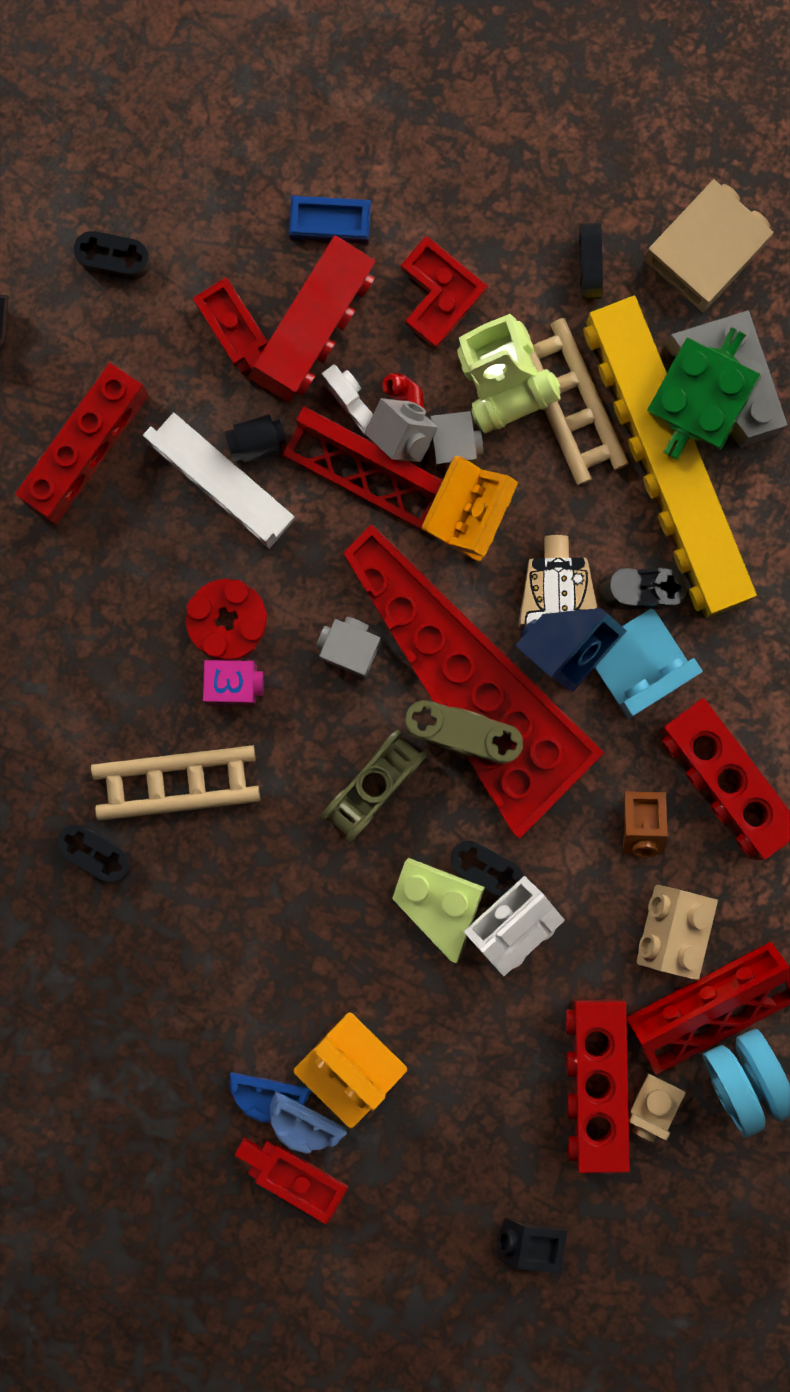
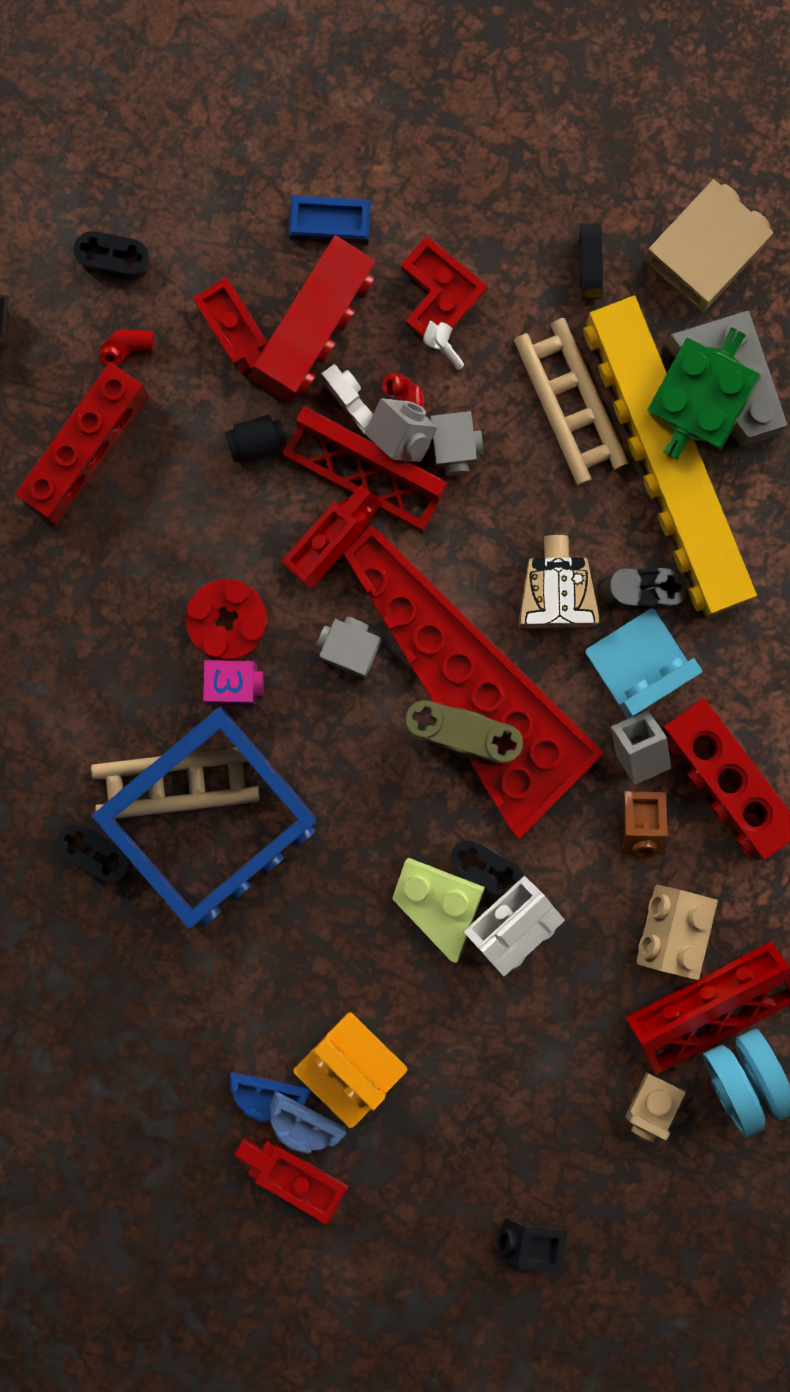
(122, 343): none -> red arm
(220, 479): white fence -> none
(239, 881): none -> blue window
(331, 536): none -> red hinge
(390, 768): olive piece -> none
(437, 338): none -> white hand
(469, 507): light orange bracket -> none
(505, 378): yellowish green piece -> none
(570, 643): dark blue slope -> none
(611, 1150): red brick -> none
(641, 747): none -> light grey brick

